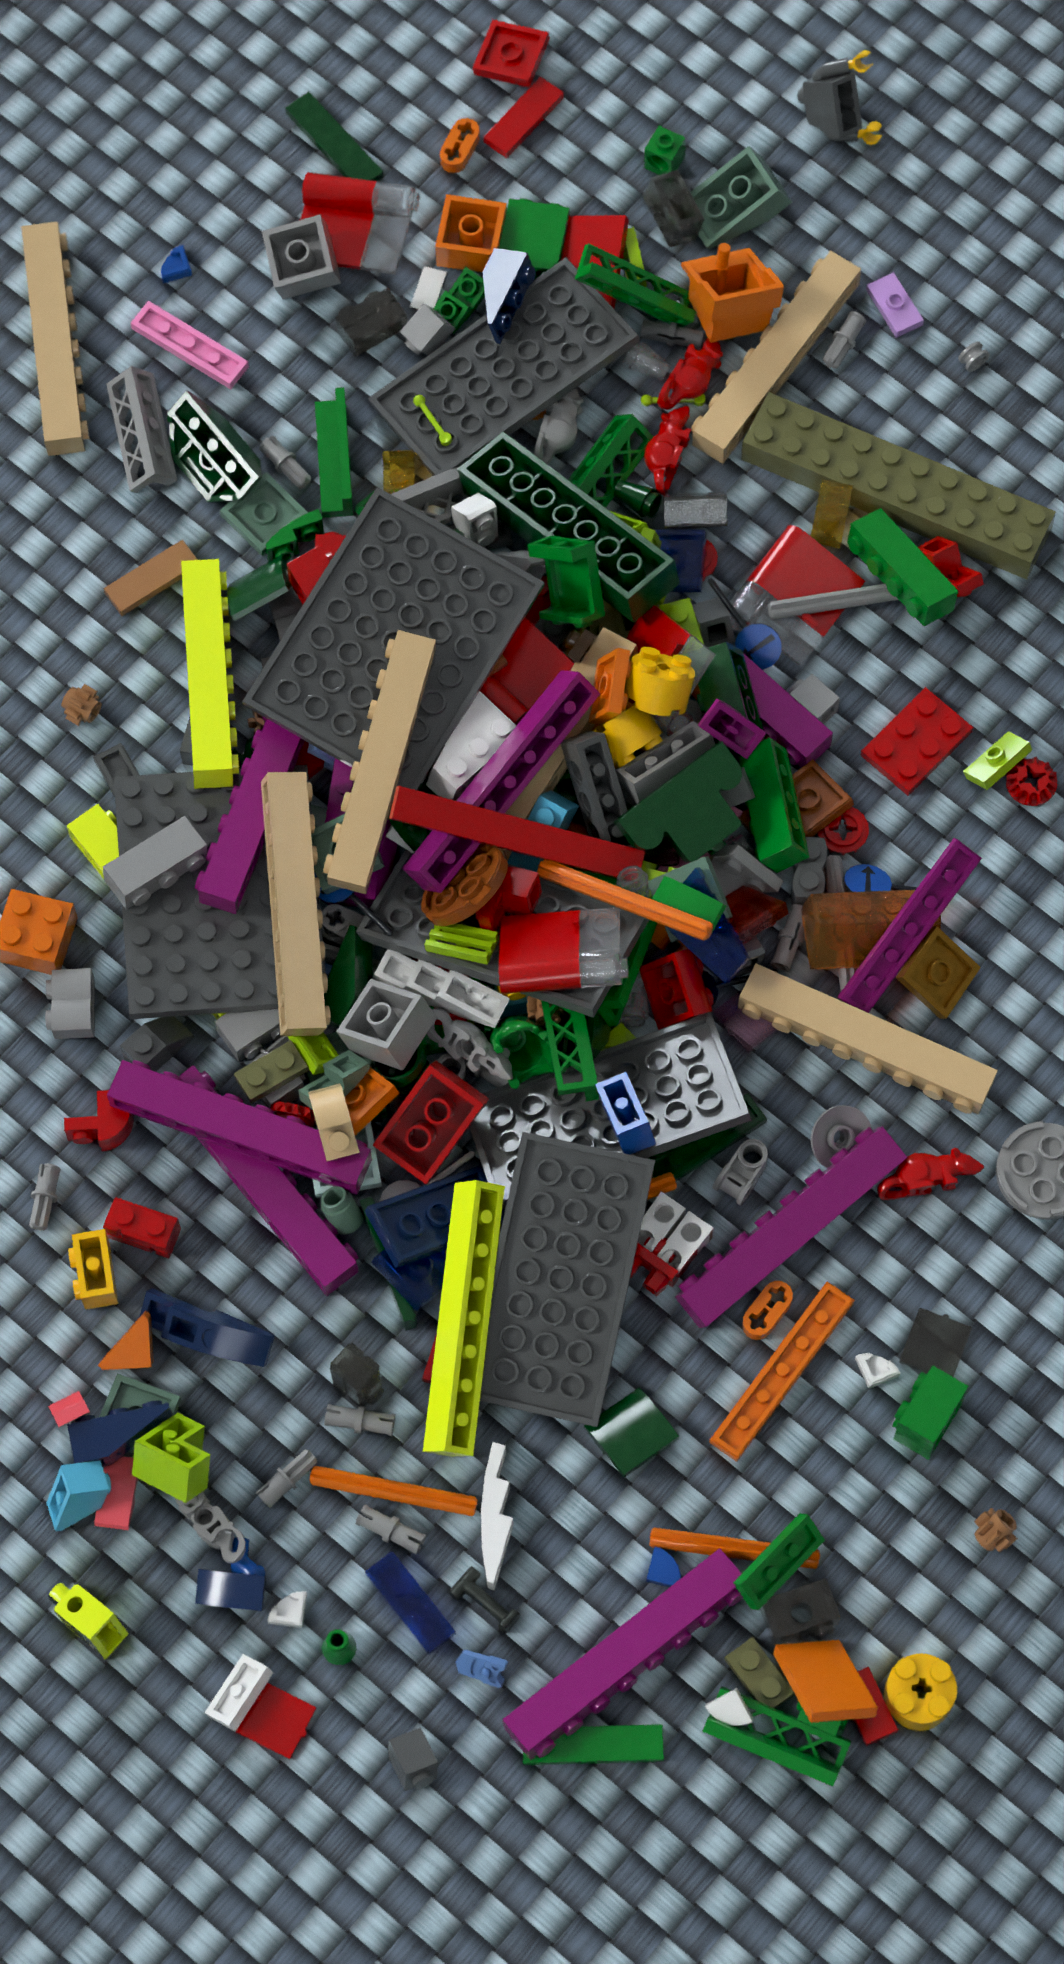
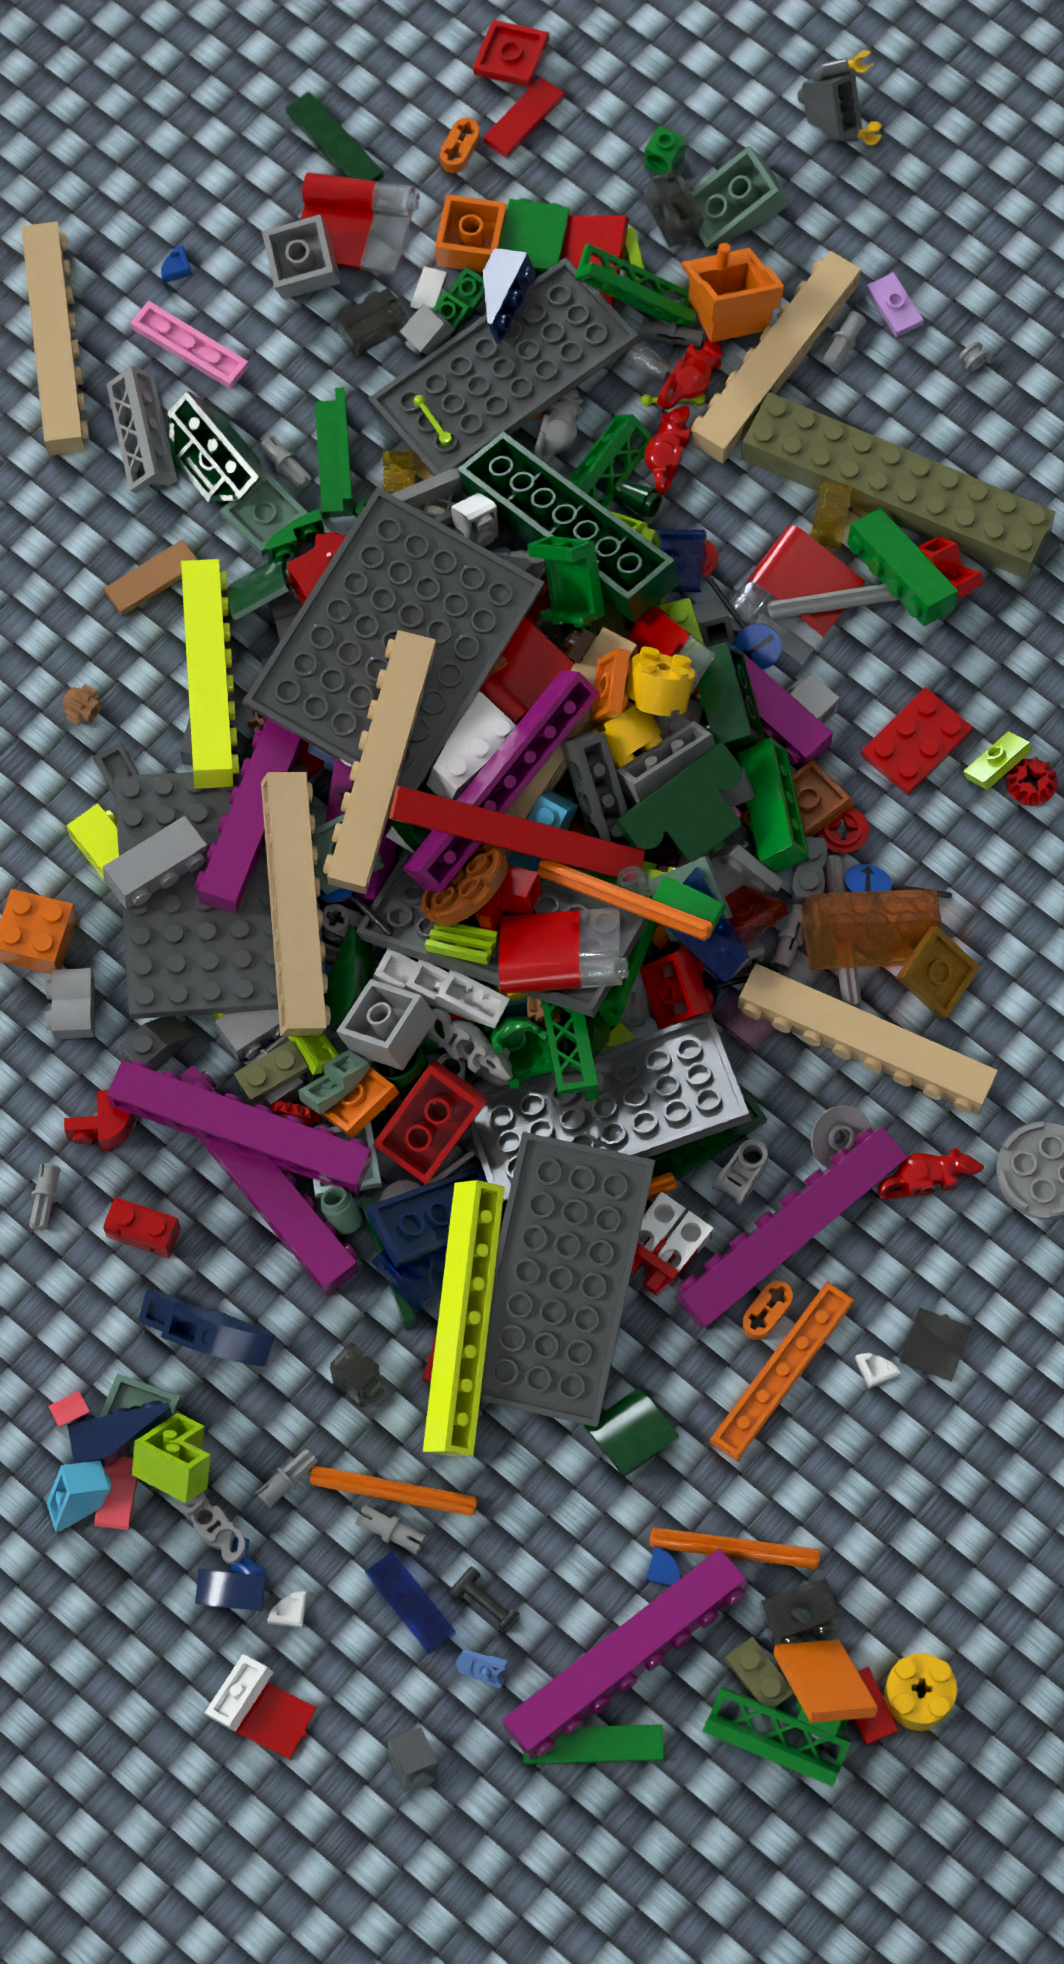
(88, 1618): neon yellow torso -> none
(94, 1269): yellow brick -> none
(133, 1348): orange slope -> none
(333, 1122): tan brick -> none
(341, 1654): green cone -> none
(359, 1419): light grey pin -> none
(494, 1525): white slope -> none
(625, 1114): blue brick -> none
(695, 510): clear smoke brick -> none
(730, 1709): white tile -> none
(731, 728): magenta slope -> none
(779, 1561): green plate -> none
(910, 926): magenta tile -> none
(929, 1414): green brick -> none
(995, 1530): medium nougat gear -> none

